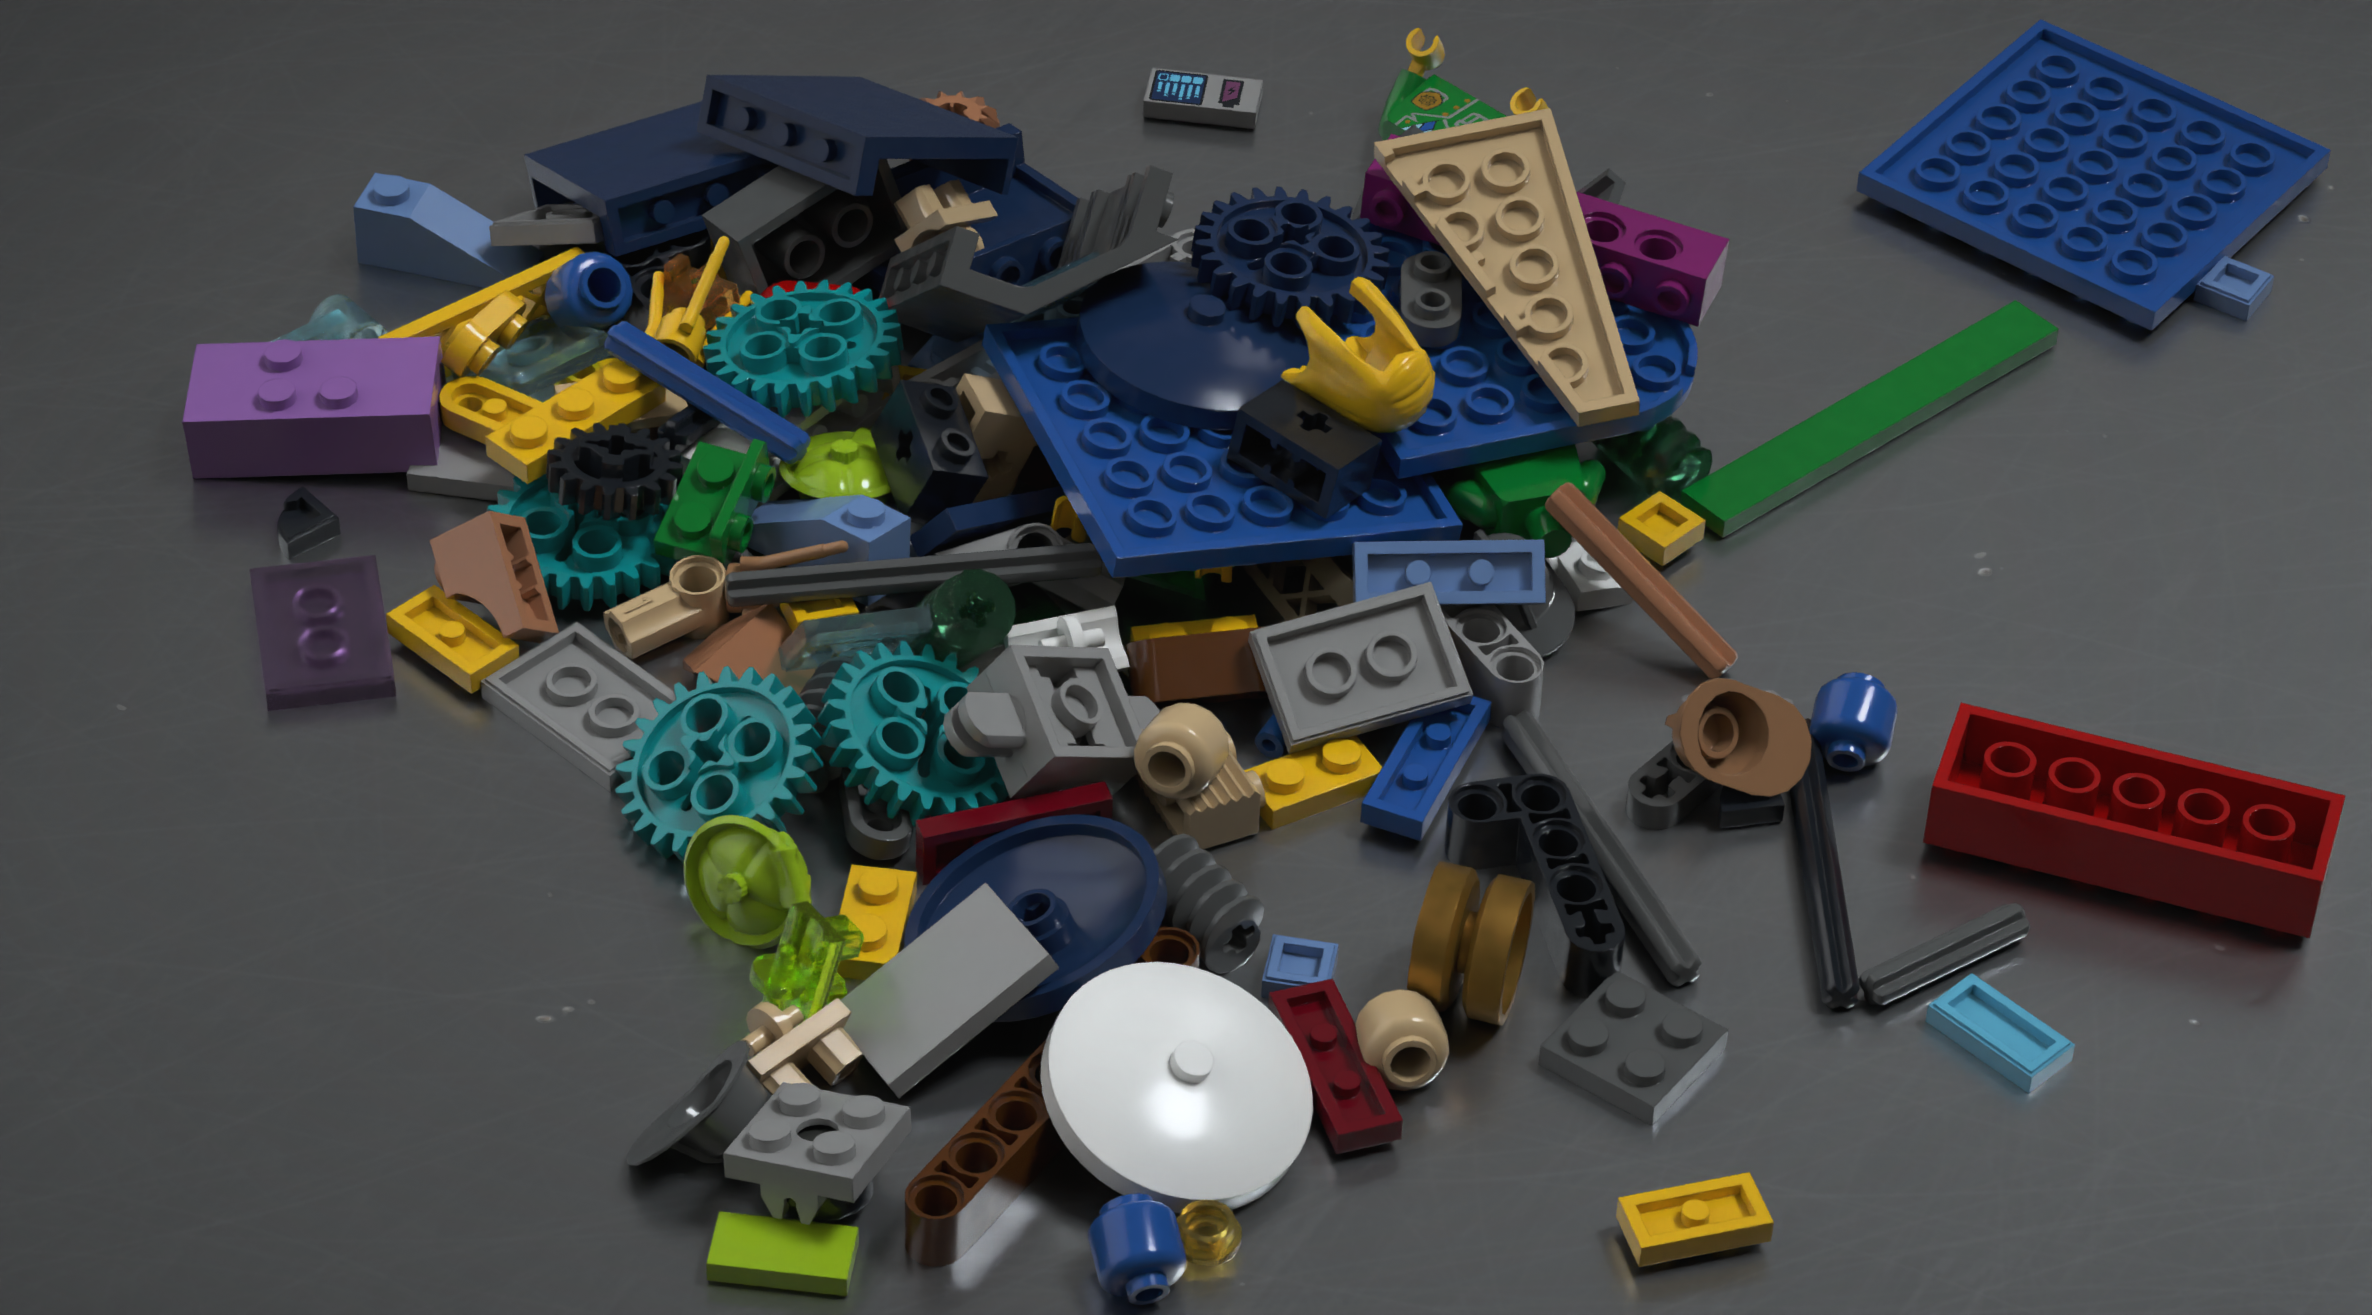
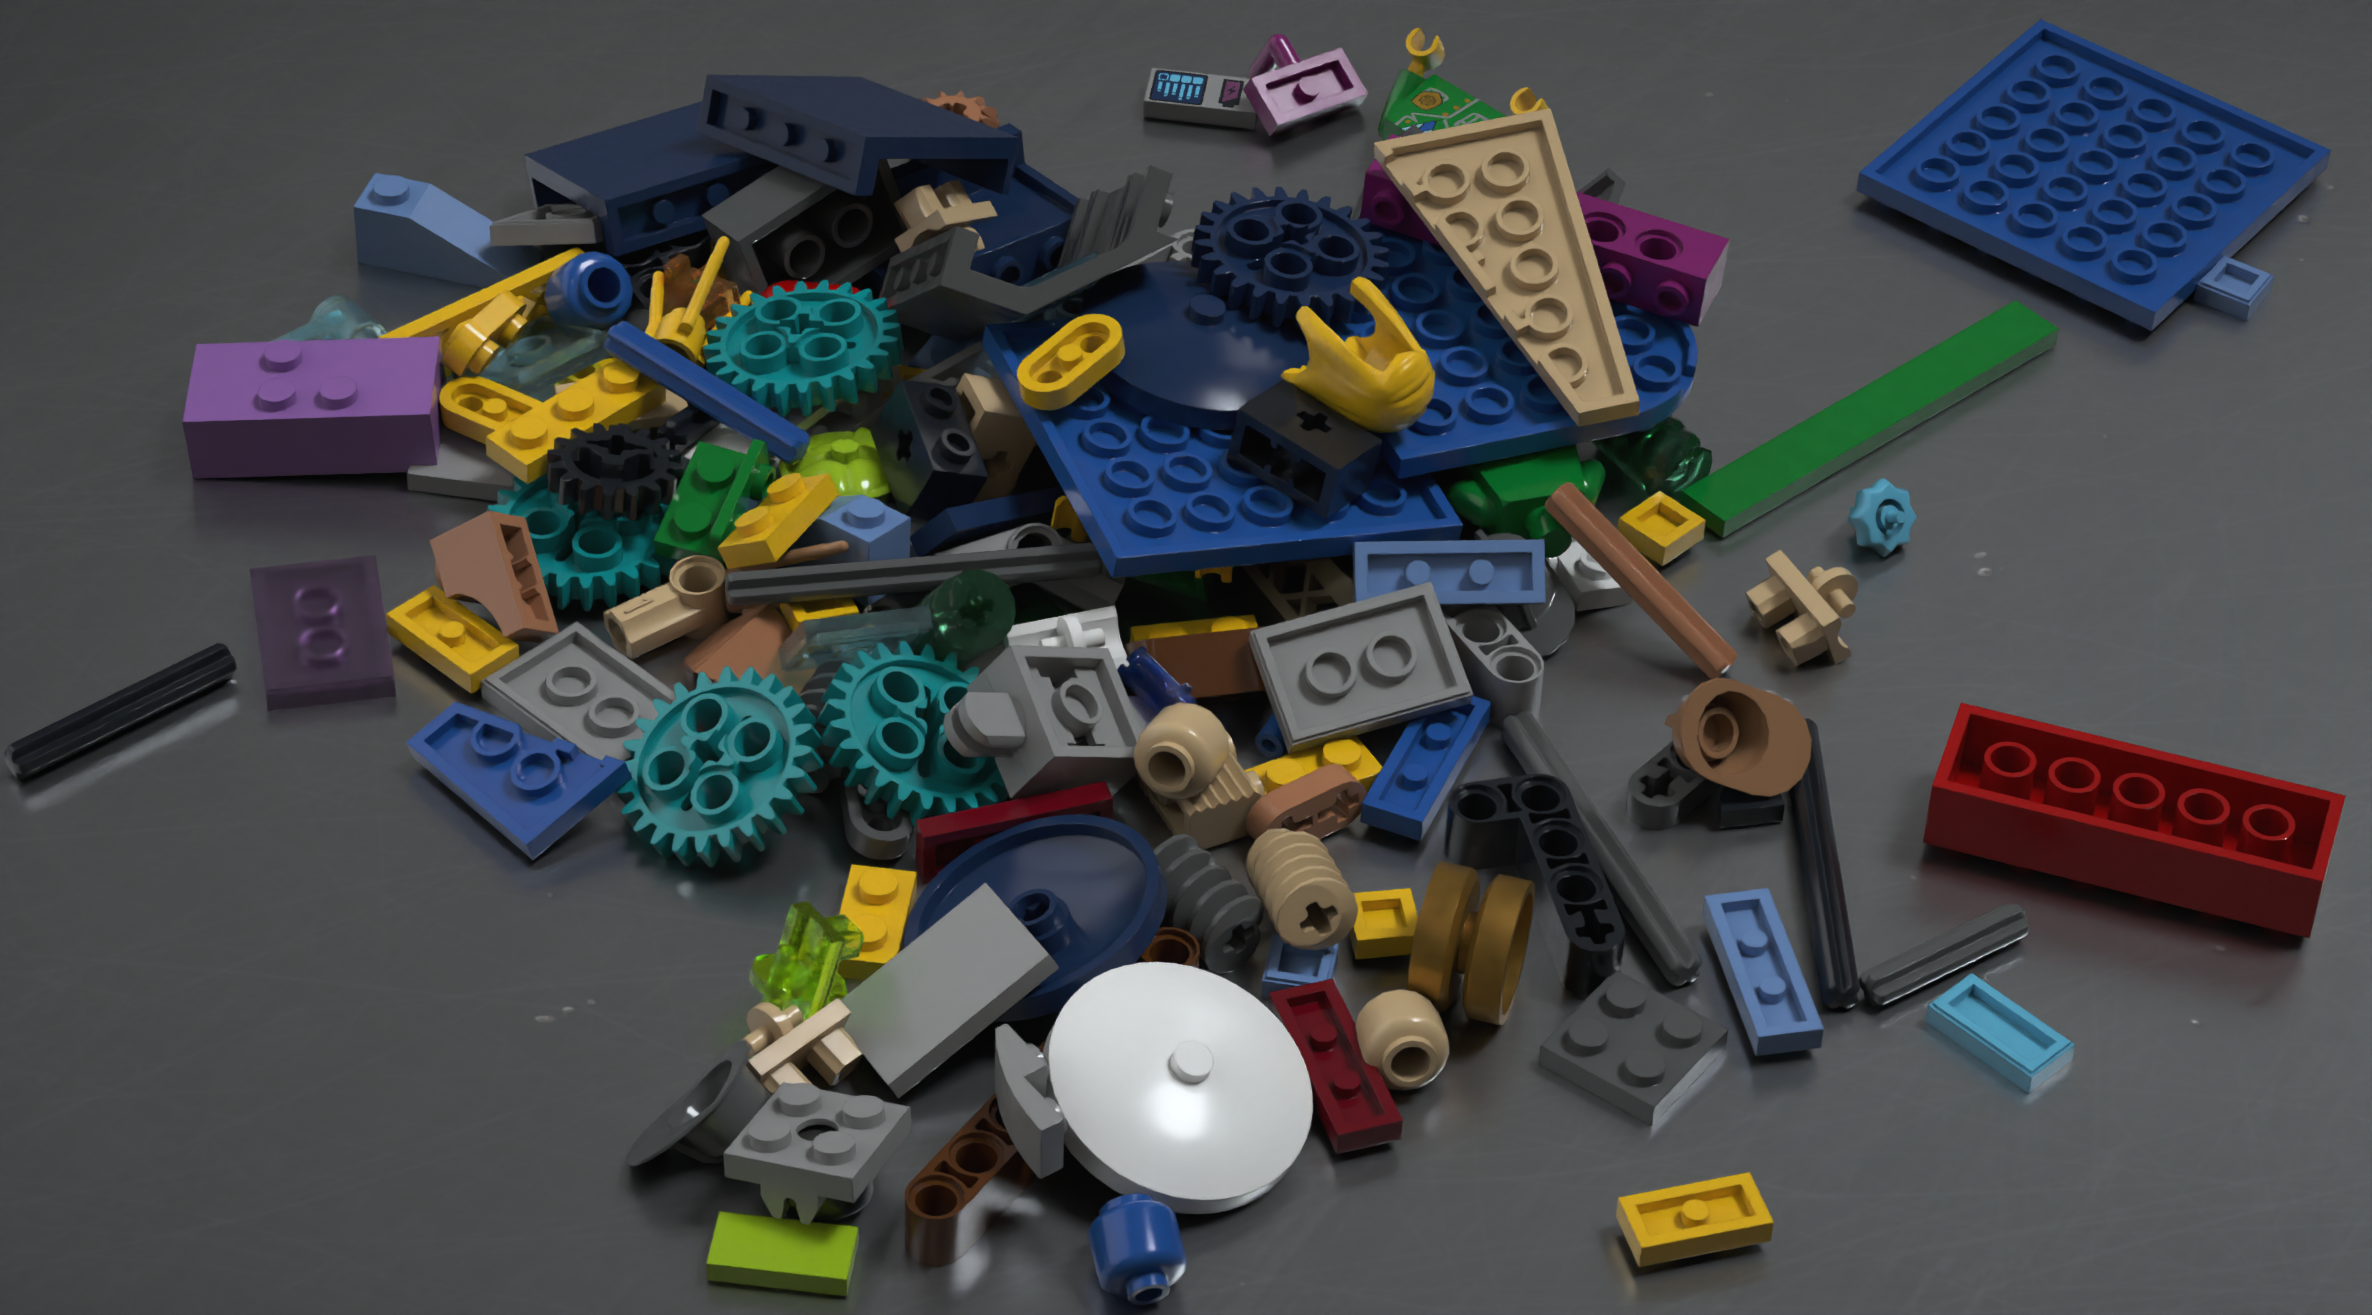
(119, 711): none -> black axle
(305, 523): black tile -> none
(514, 779): none -> blue wing
(745, 879): lime piece -> none
(778, 520): none -> yellow plate
(1028, 1115): none -> light grey slope
(1071, 362): none -> yellow plate
(1153, 682): none -> clear blue pin
(1209, 1233): clear yellow plate -> none
(1300, 89): none -> plate
(1301, 889): none -> tan piece
(1312, 804): none -> nougat beam
(1384, 923): none -> yellow plate
(1431, 298): dark grey plate -> none
(1762, 972): none -> medium blue plate
(1811, 604): none -> tan hips
(1855, 720): blue head -> none
(1882, 517): none -> medium azure piece

